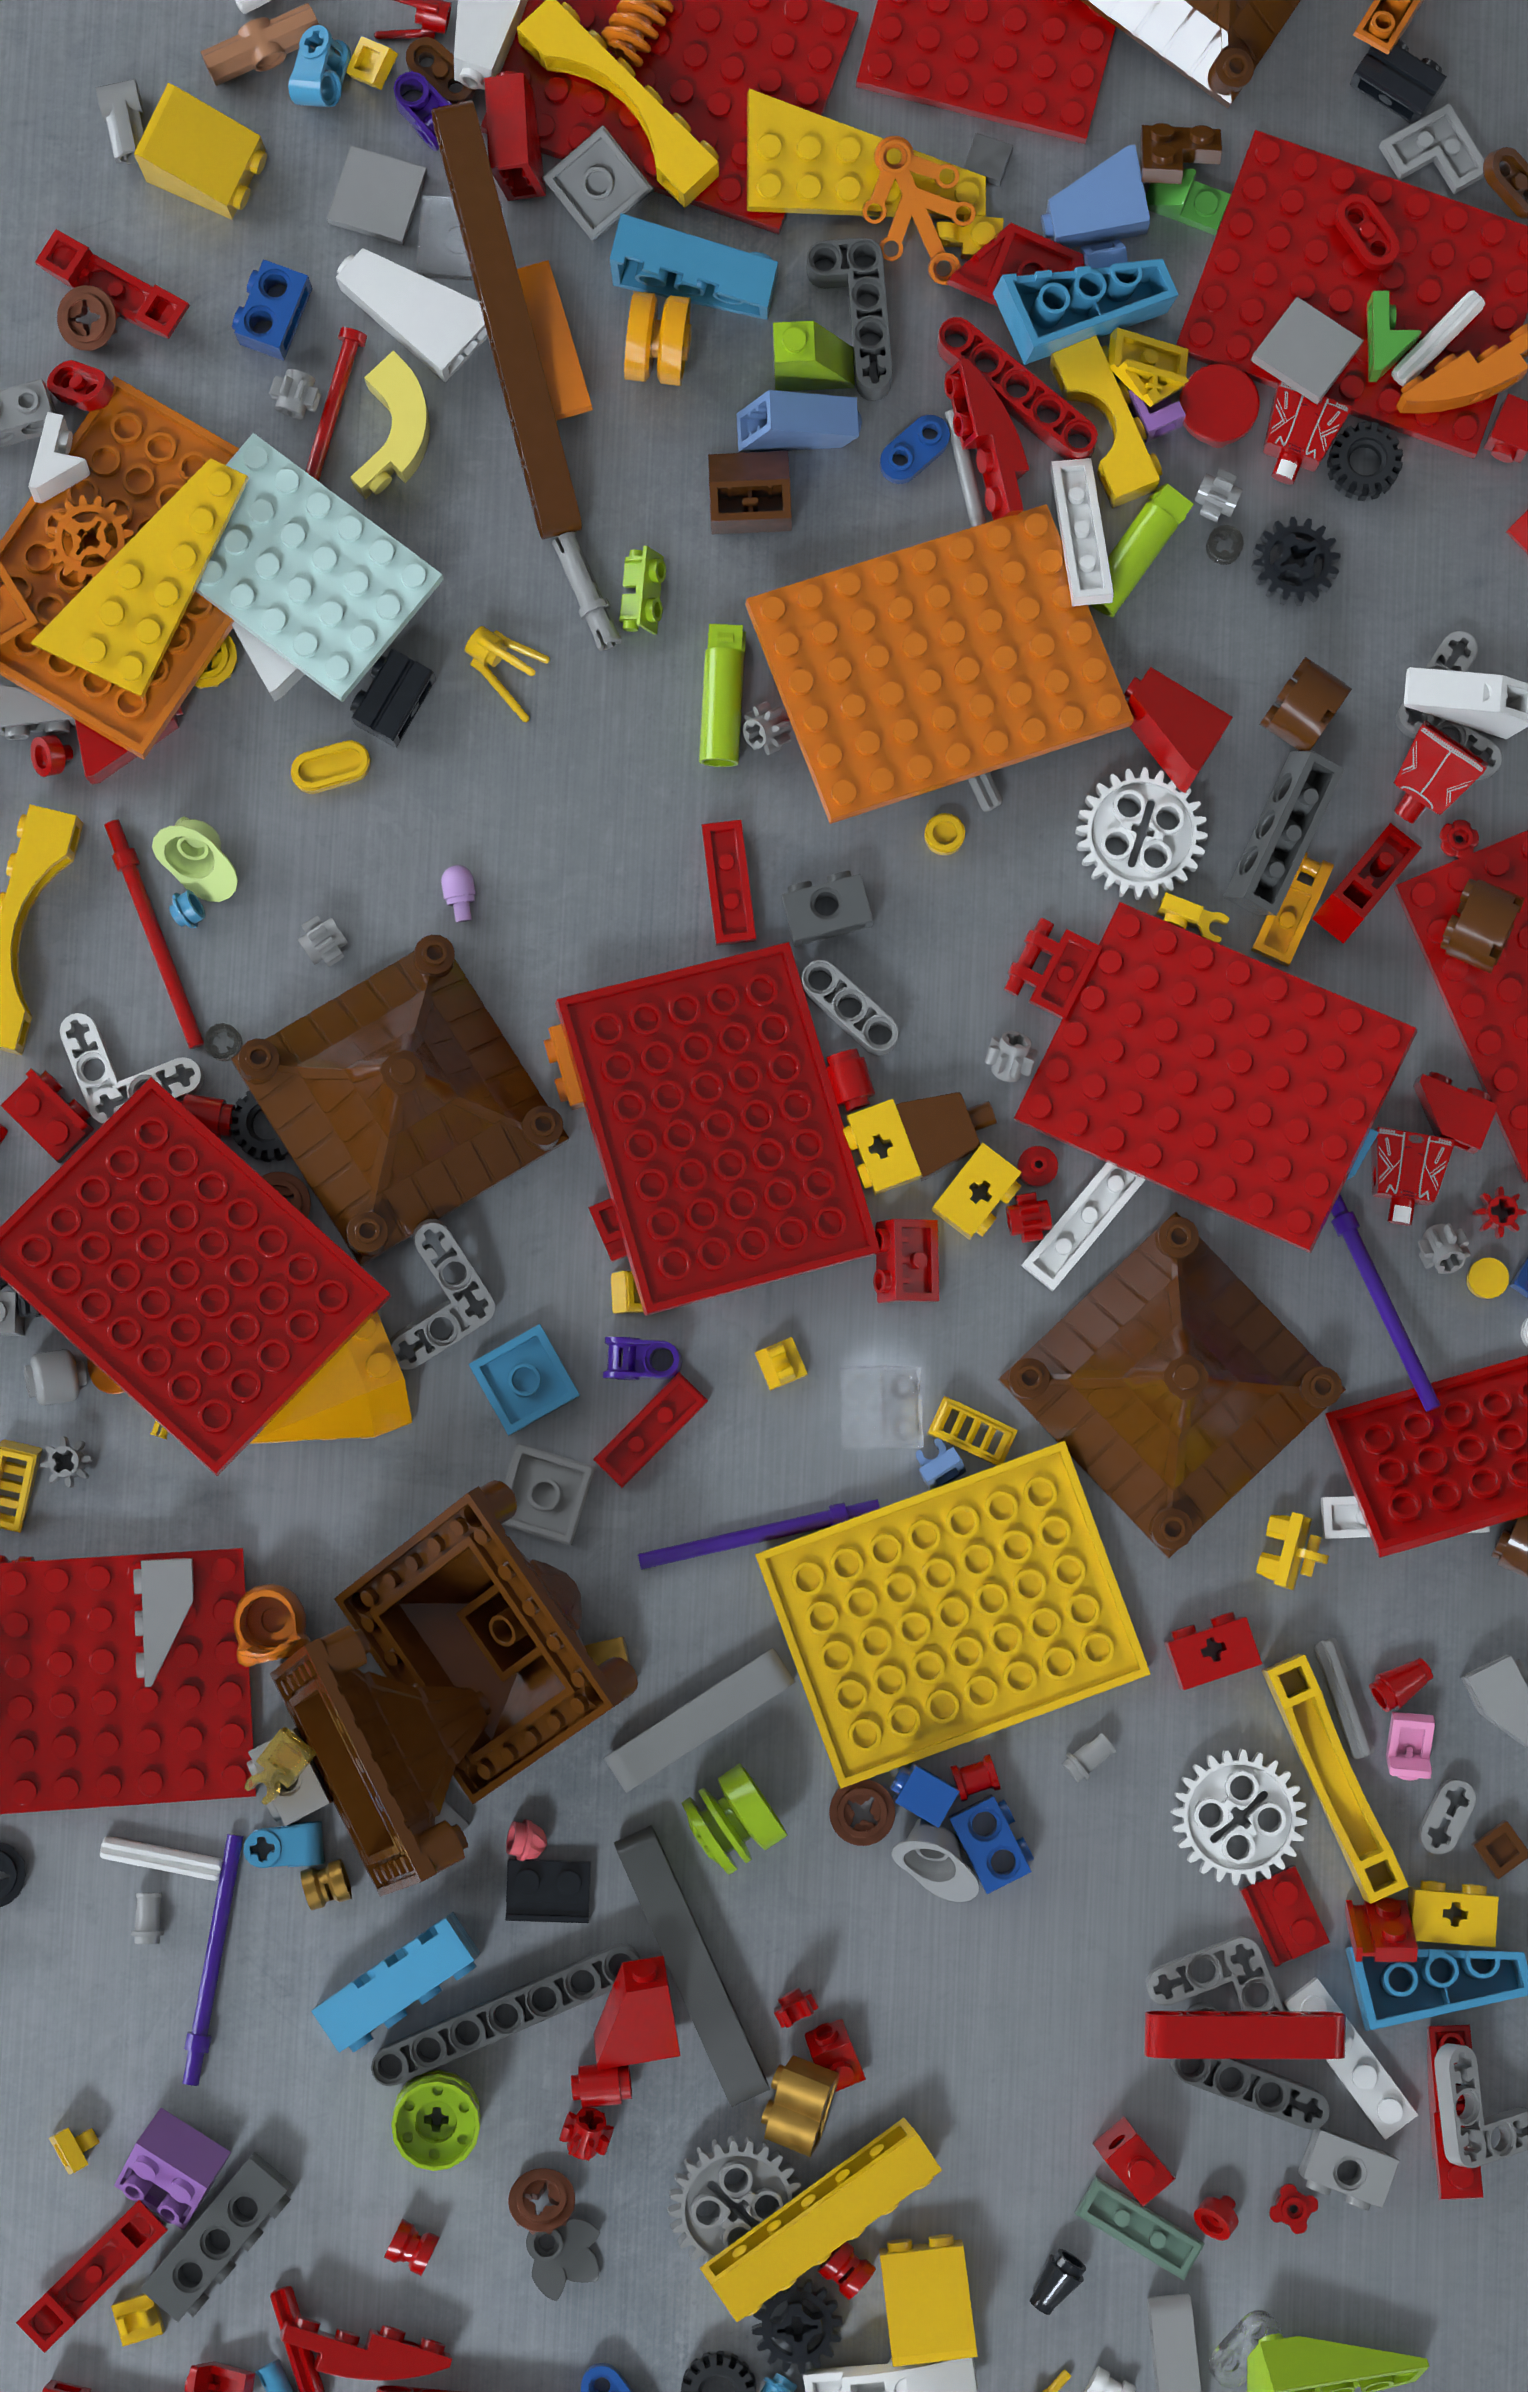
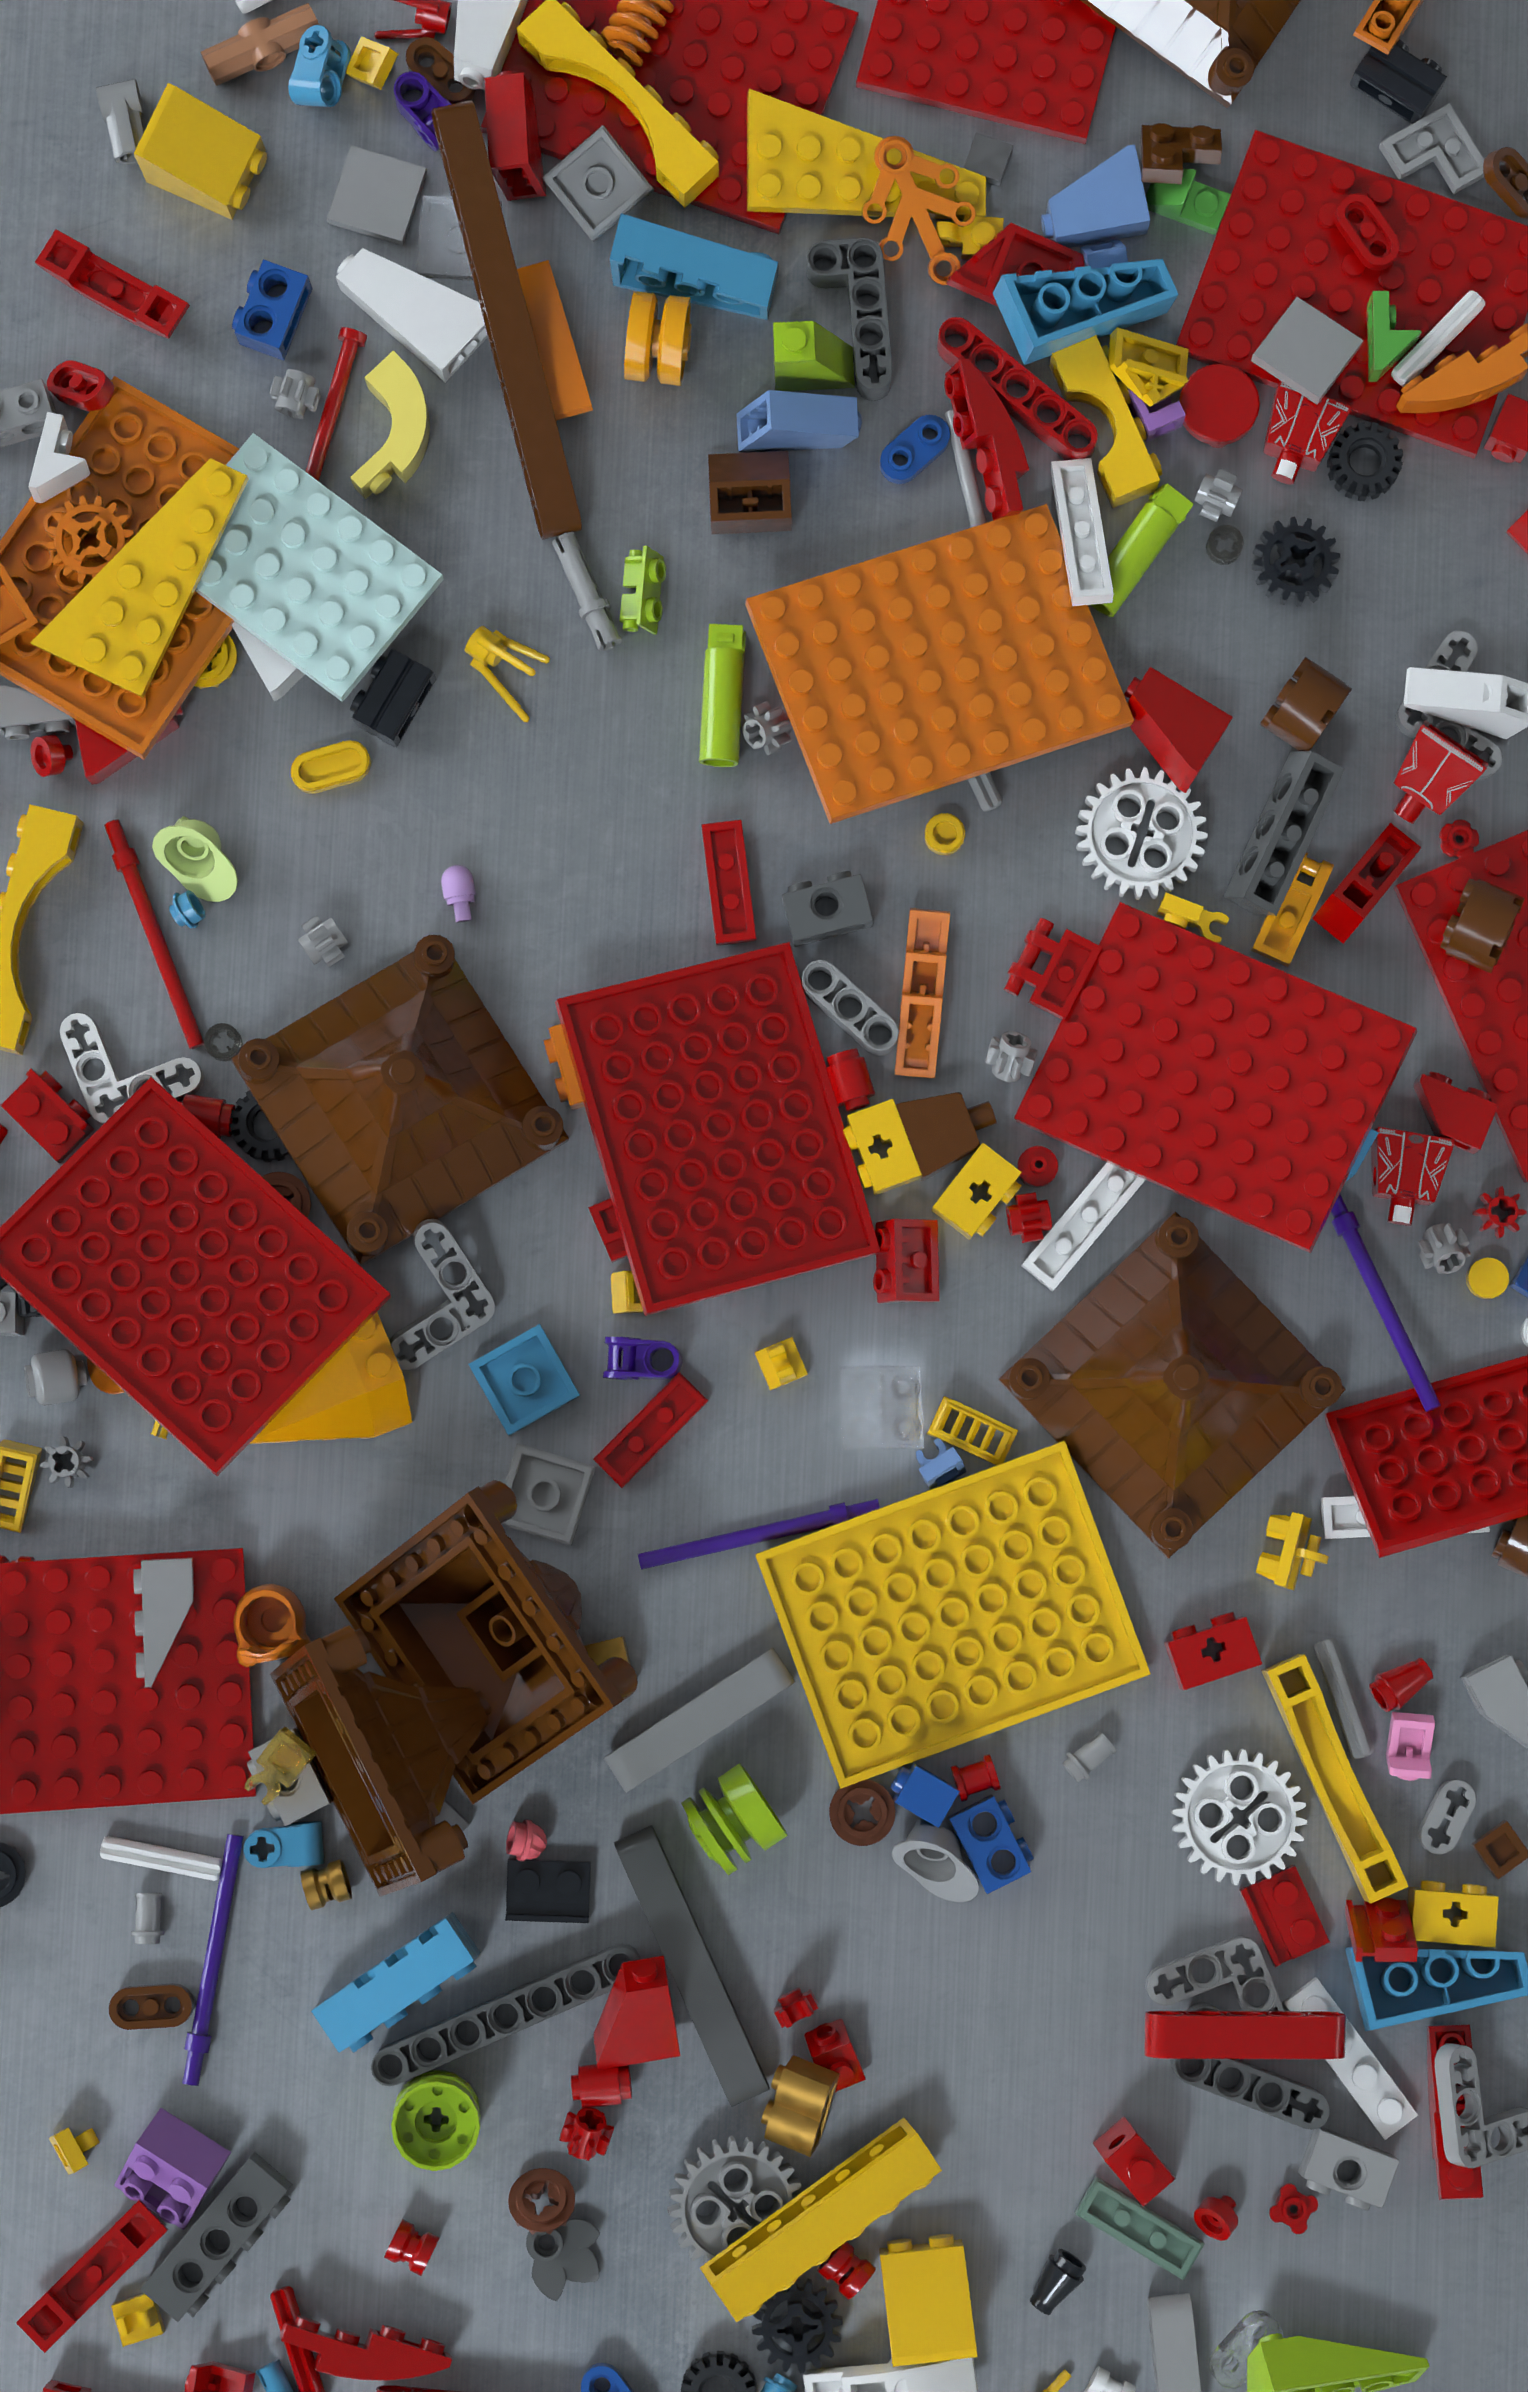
(75, 306): copper gear -> none
(152, 2006): none -> reddish brown plate
(922, 993): none -> orange slope

